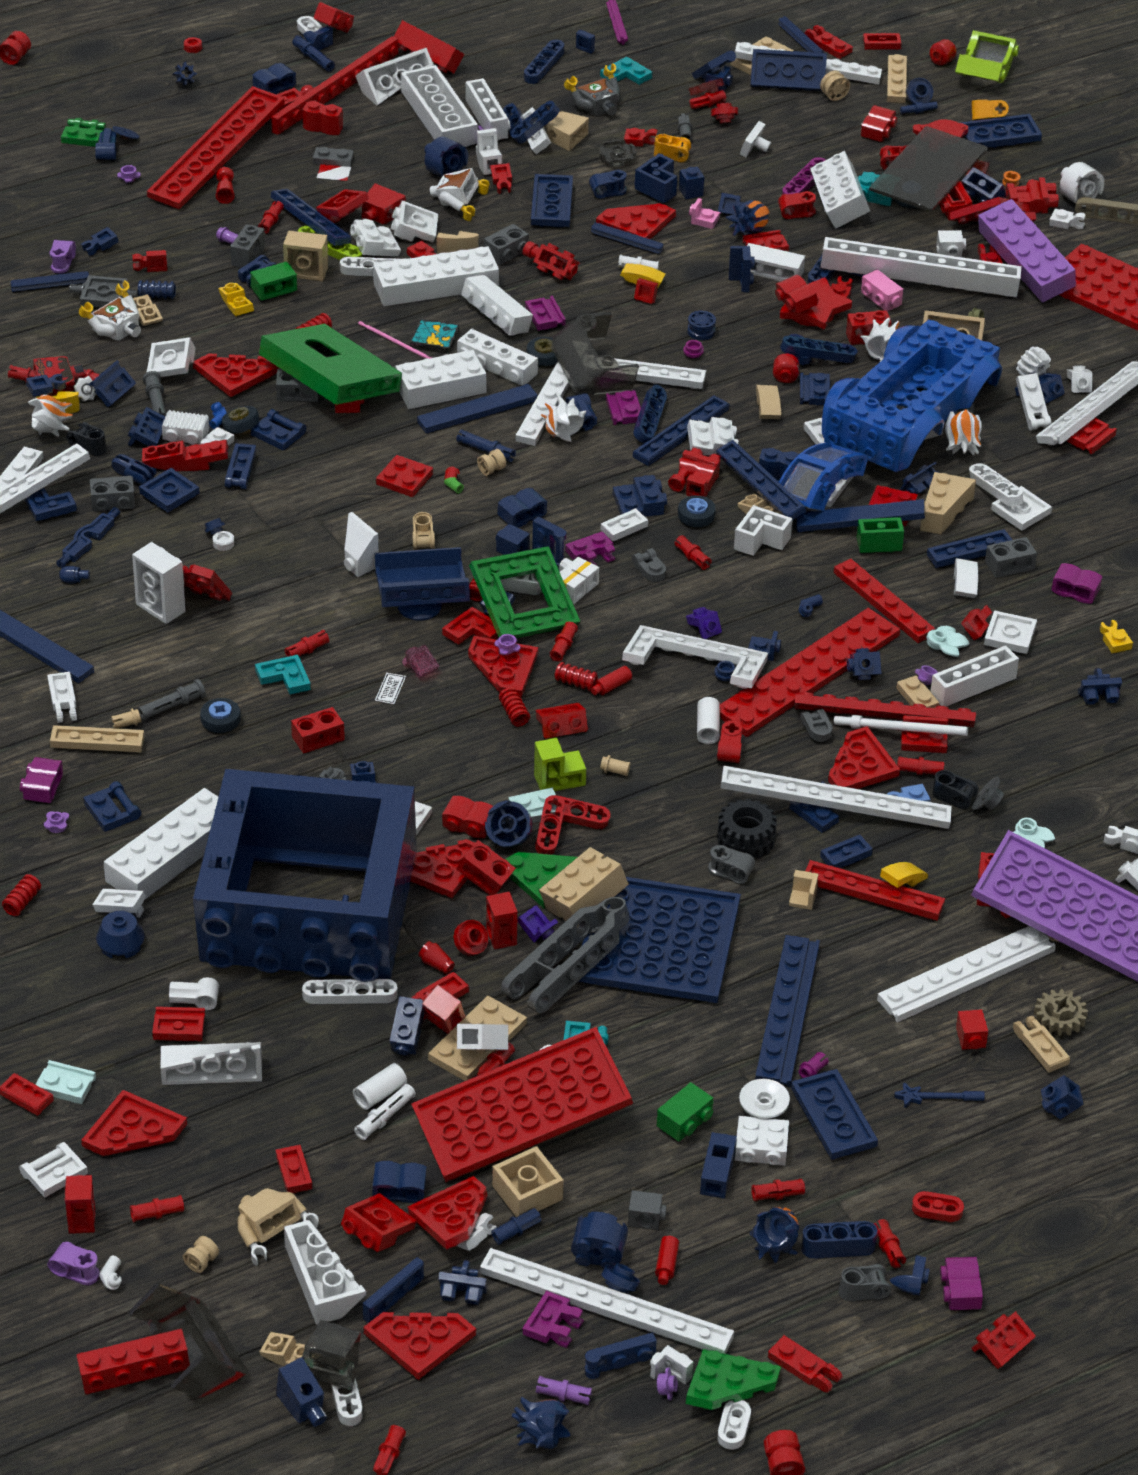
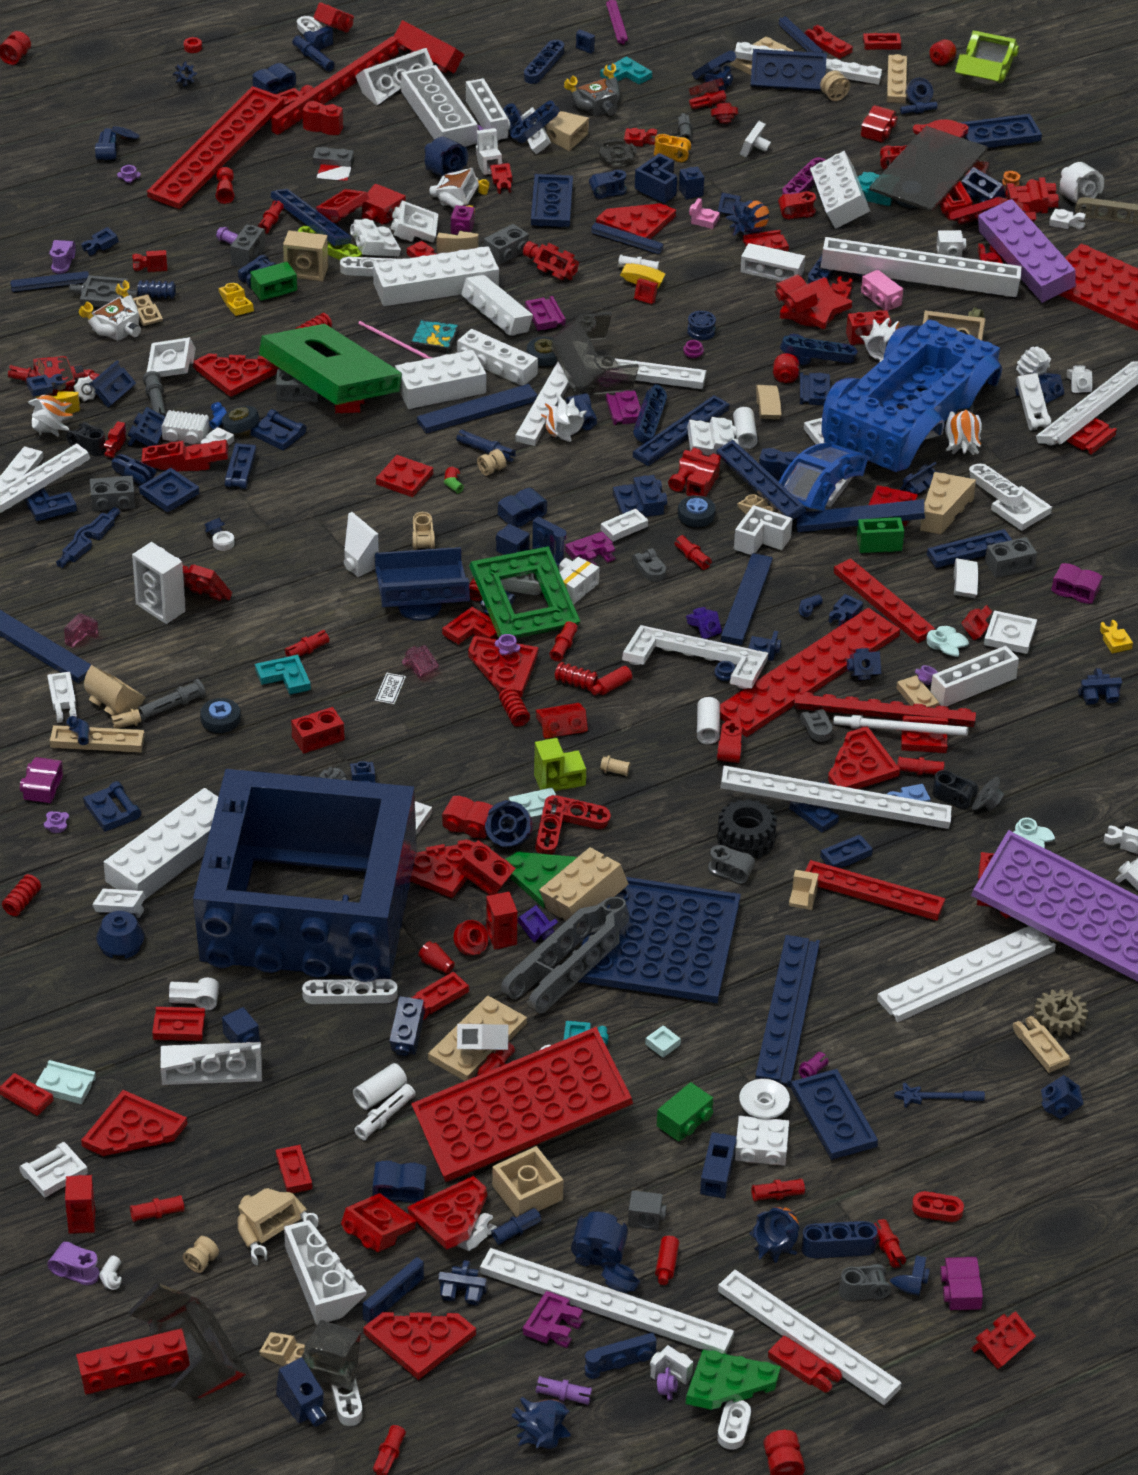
(73, 574): dark blue cylinder -> none
(78, 134): green plate -> none
(78, 628): none -> clear pink bracket
(80, 728): none -> dark blue arm
(111, 691): none -> tan brick
(116, 439): none -> red plate
(240, 1027): none -> dark blue brick
(443, 1009): brick -> none
(462, 219): none -> magenta brick
(663, 1041): none -> light aqua plate
(740, 266): dark blue bracket -> none
(746, 427): none -> white pin
(746, 599): none -> dark blue tile
(810, 1336): none -> white plate
(845, 608): none -> dark blue plate
(902, 873): yellow slope -> none
(972, 1029): red brick -> none
(986, 109): light orange piece -> none

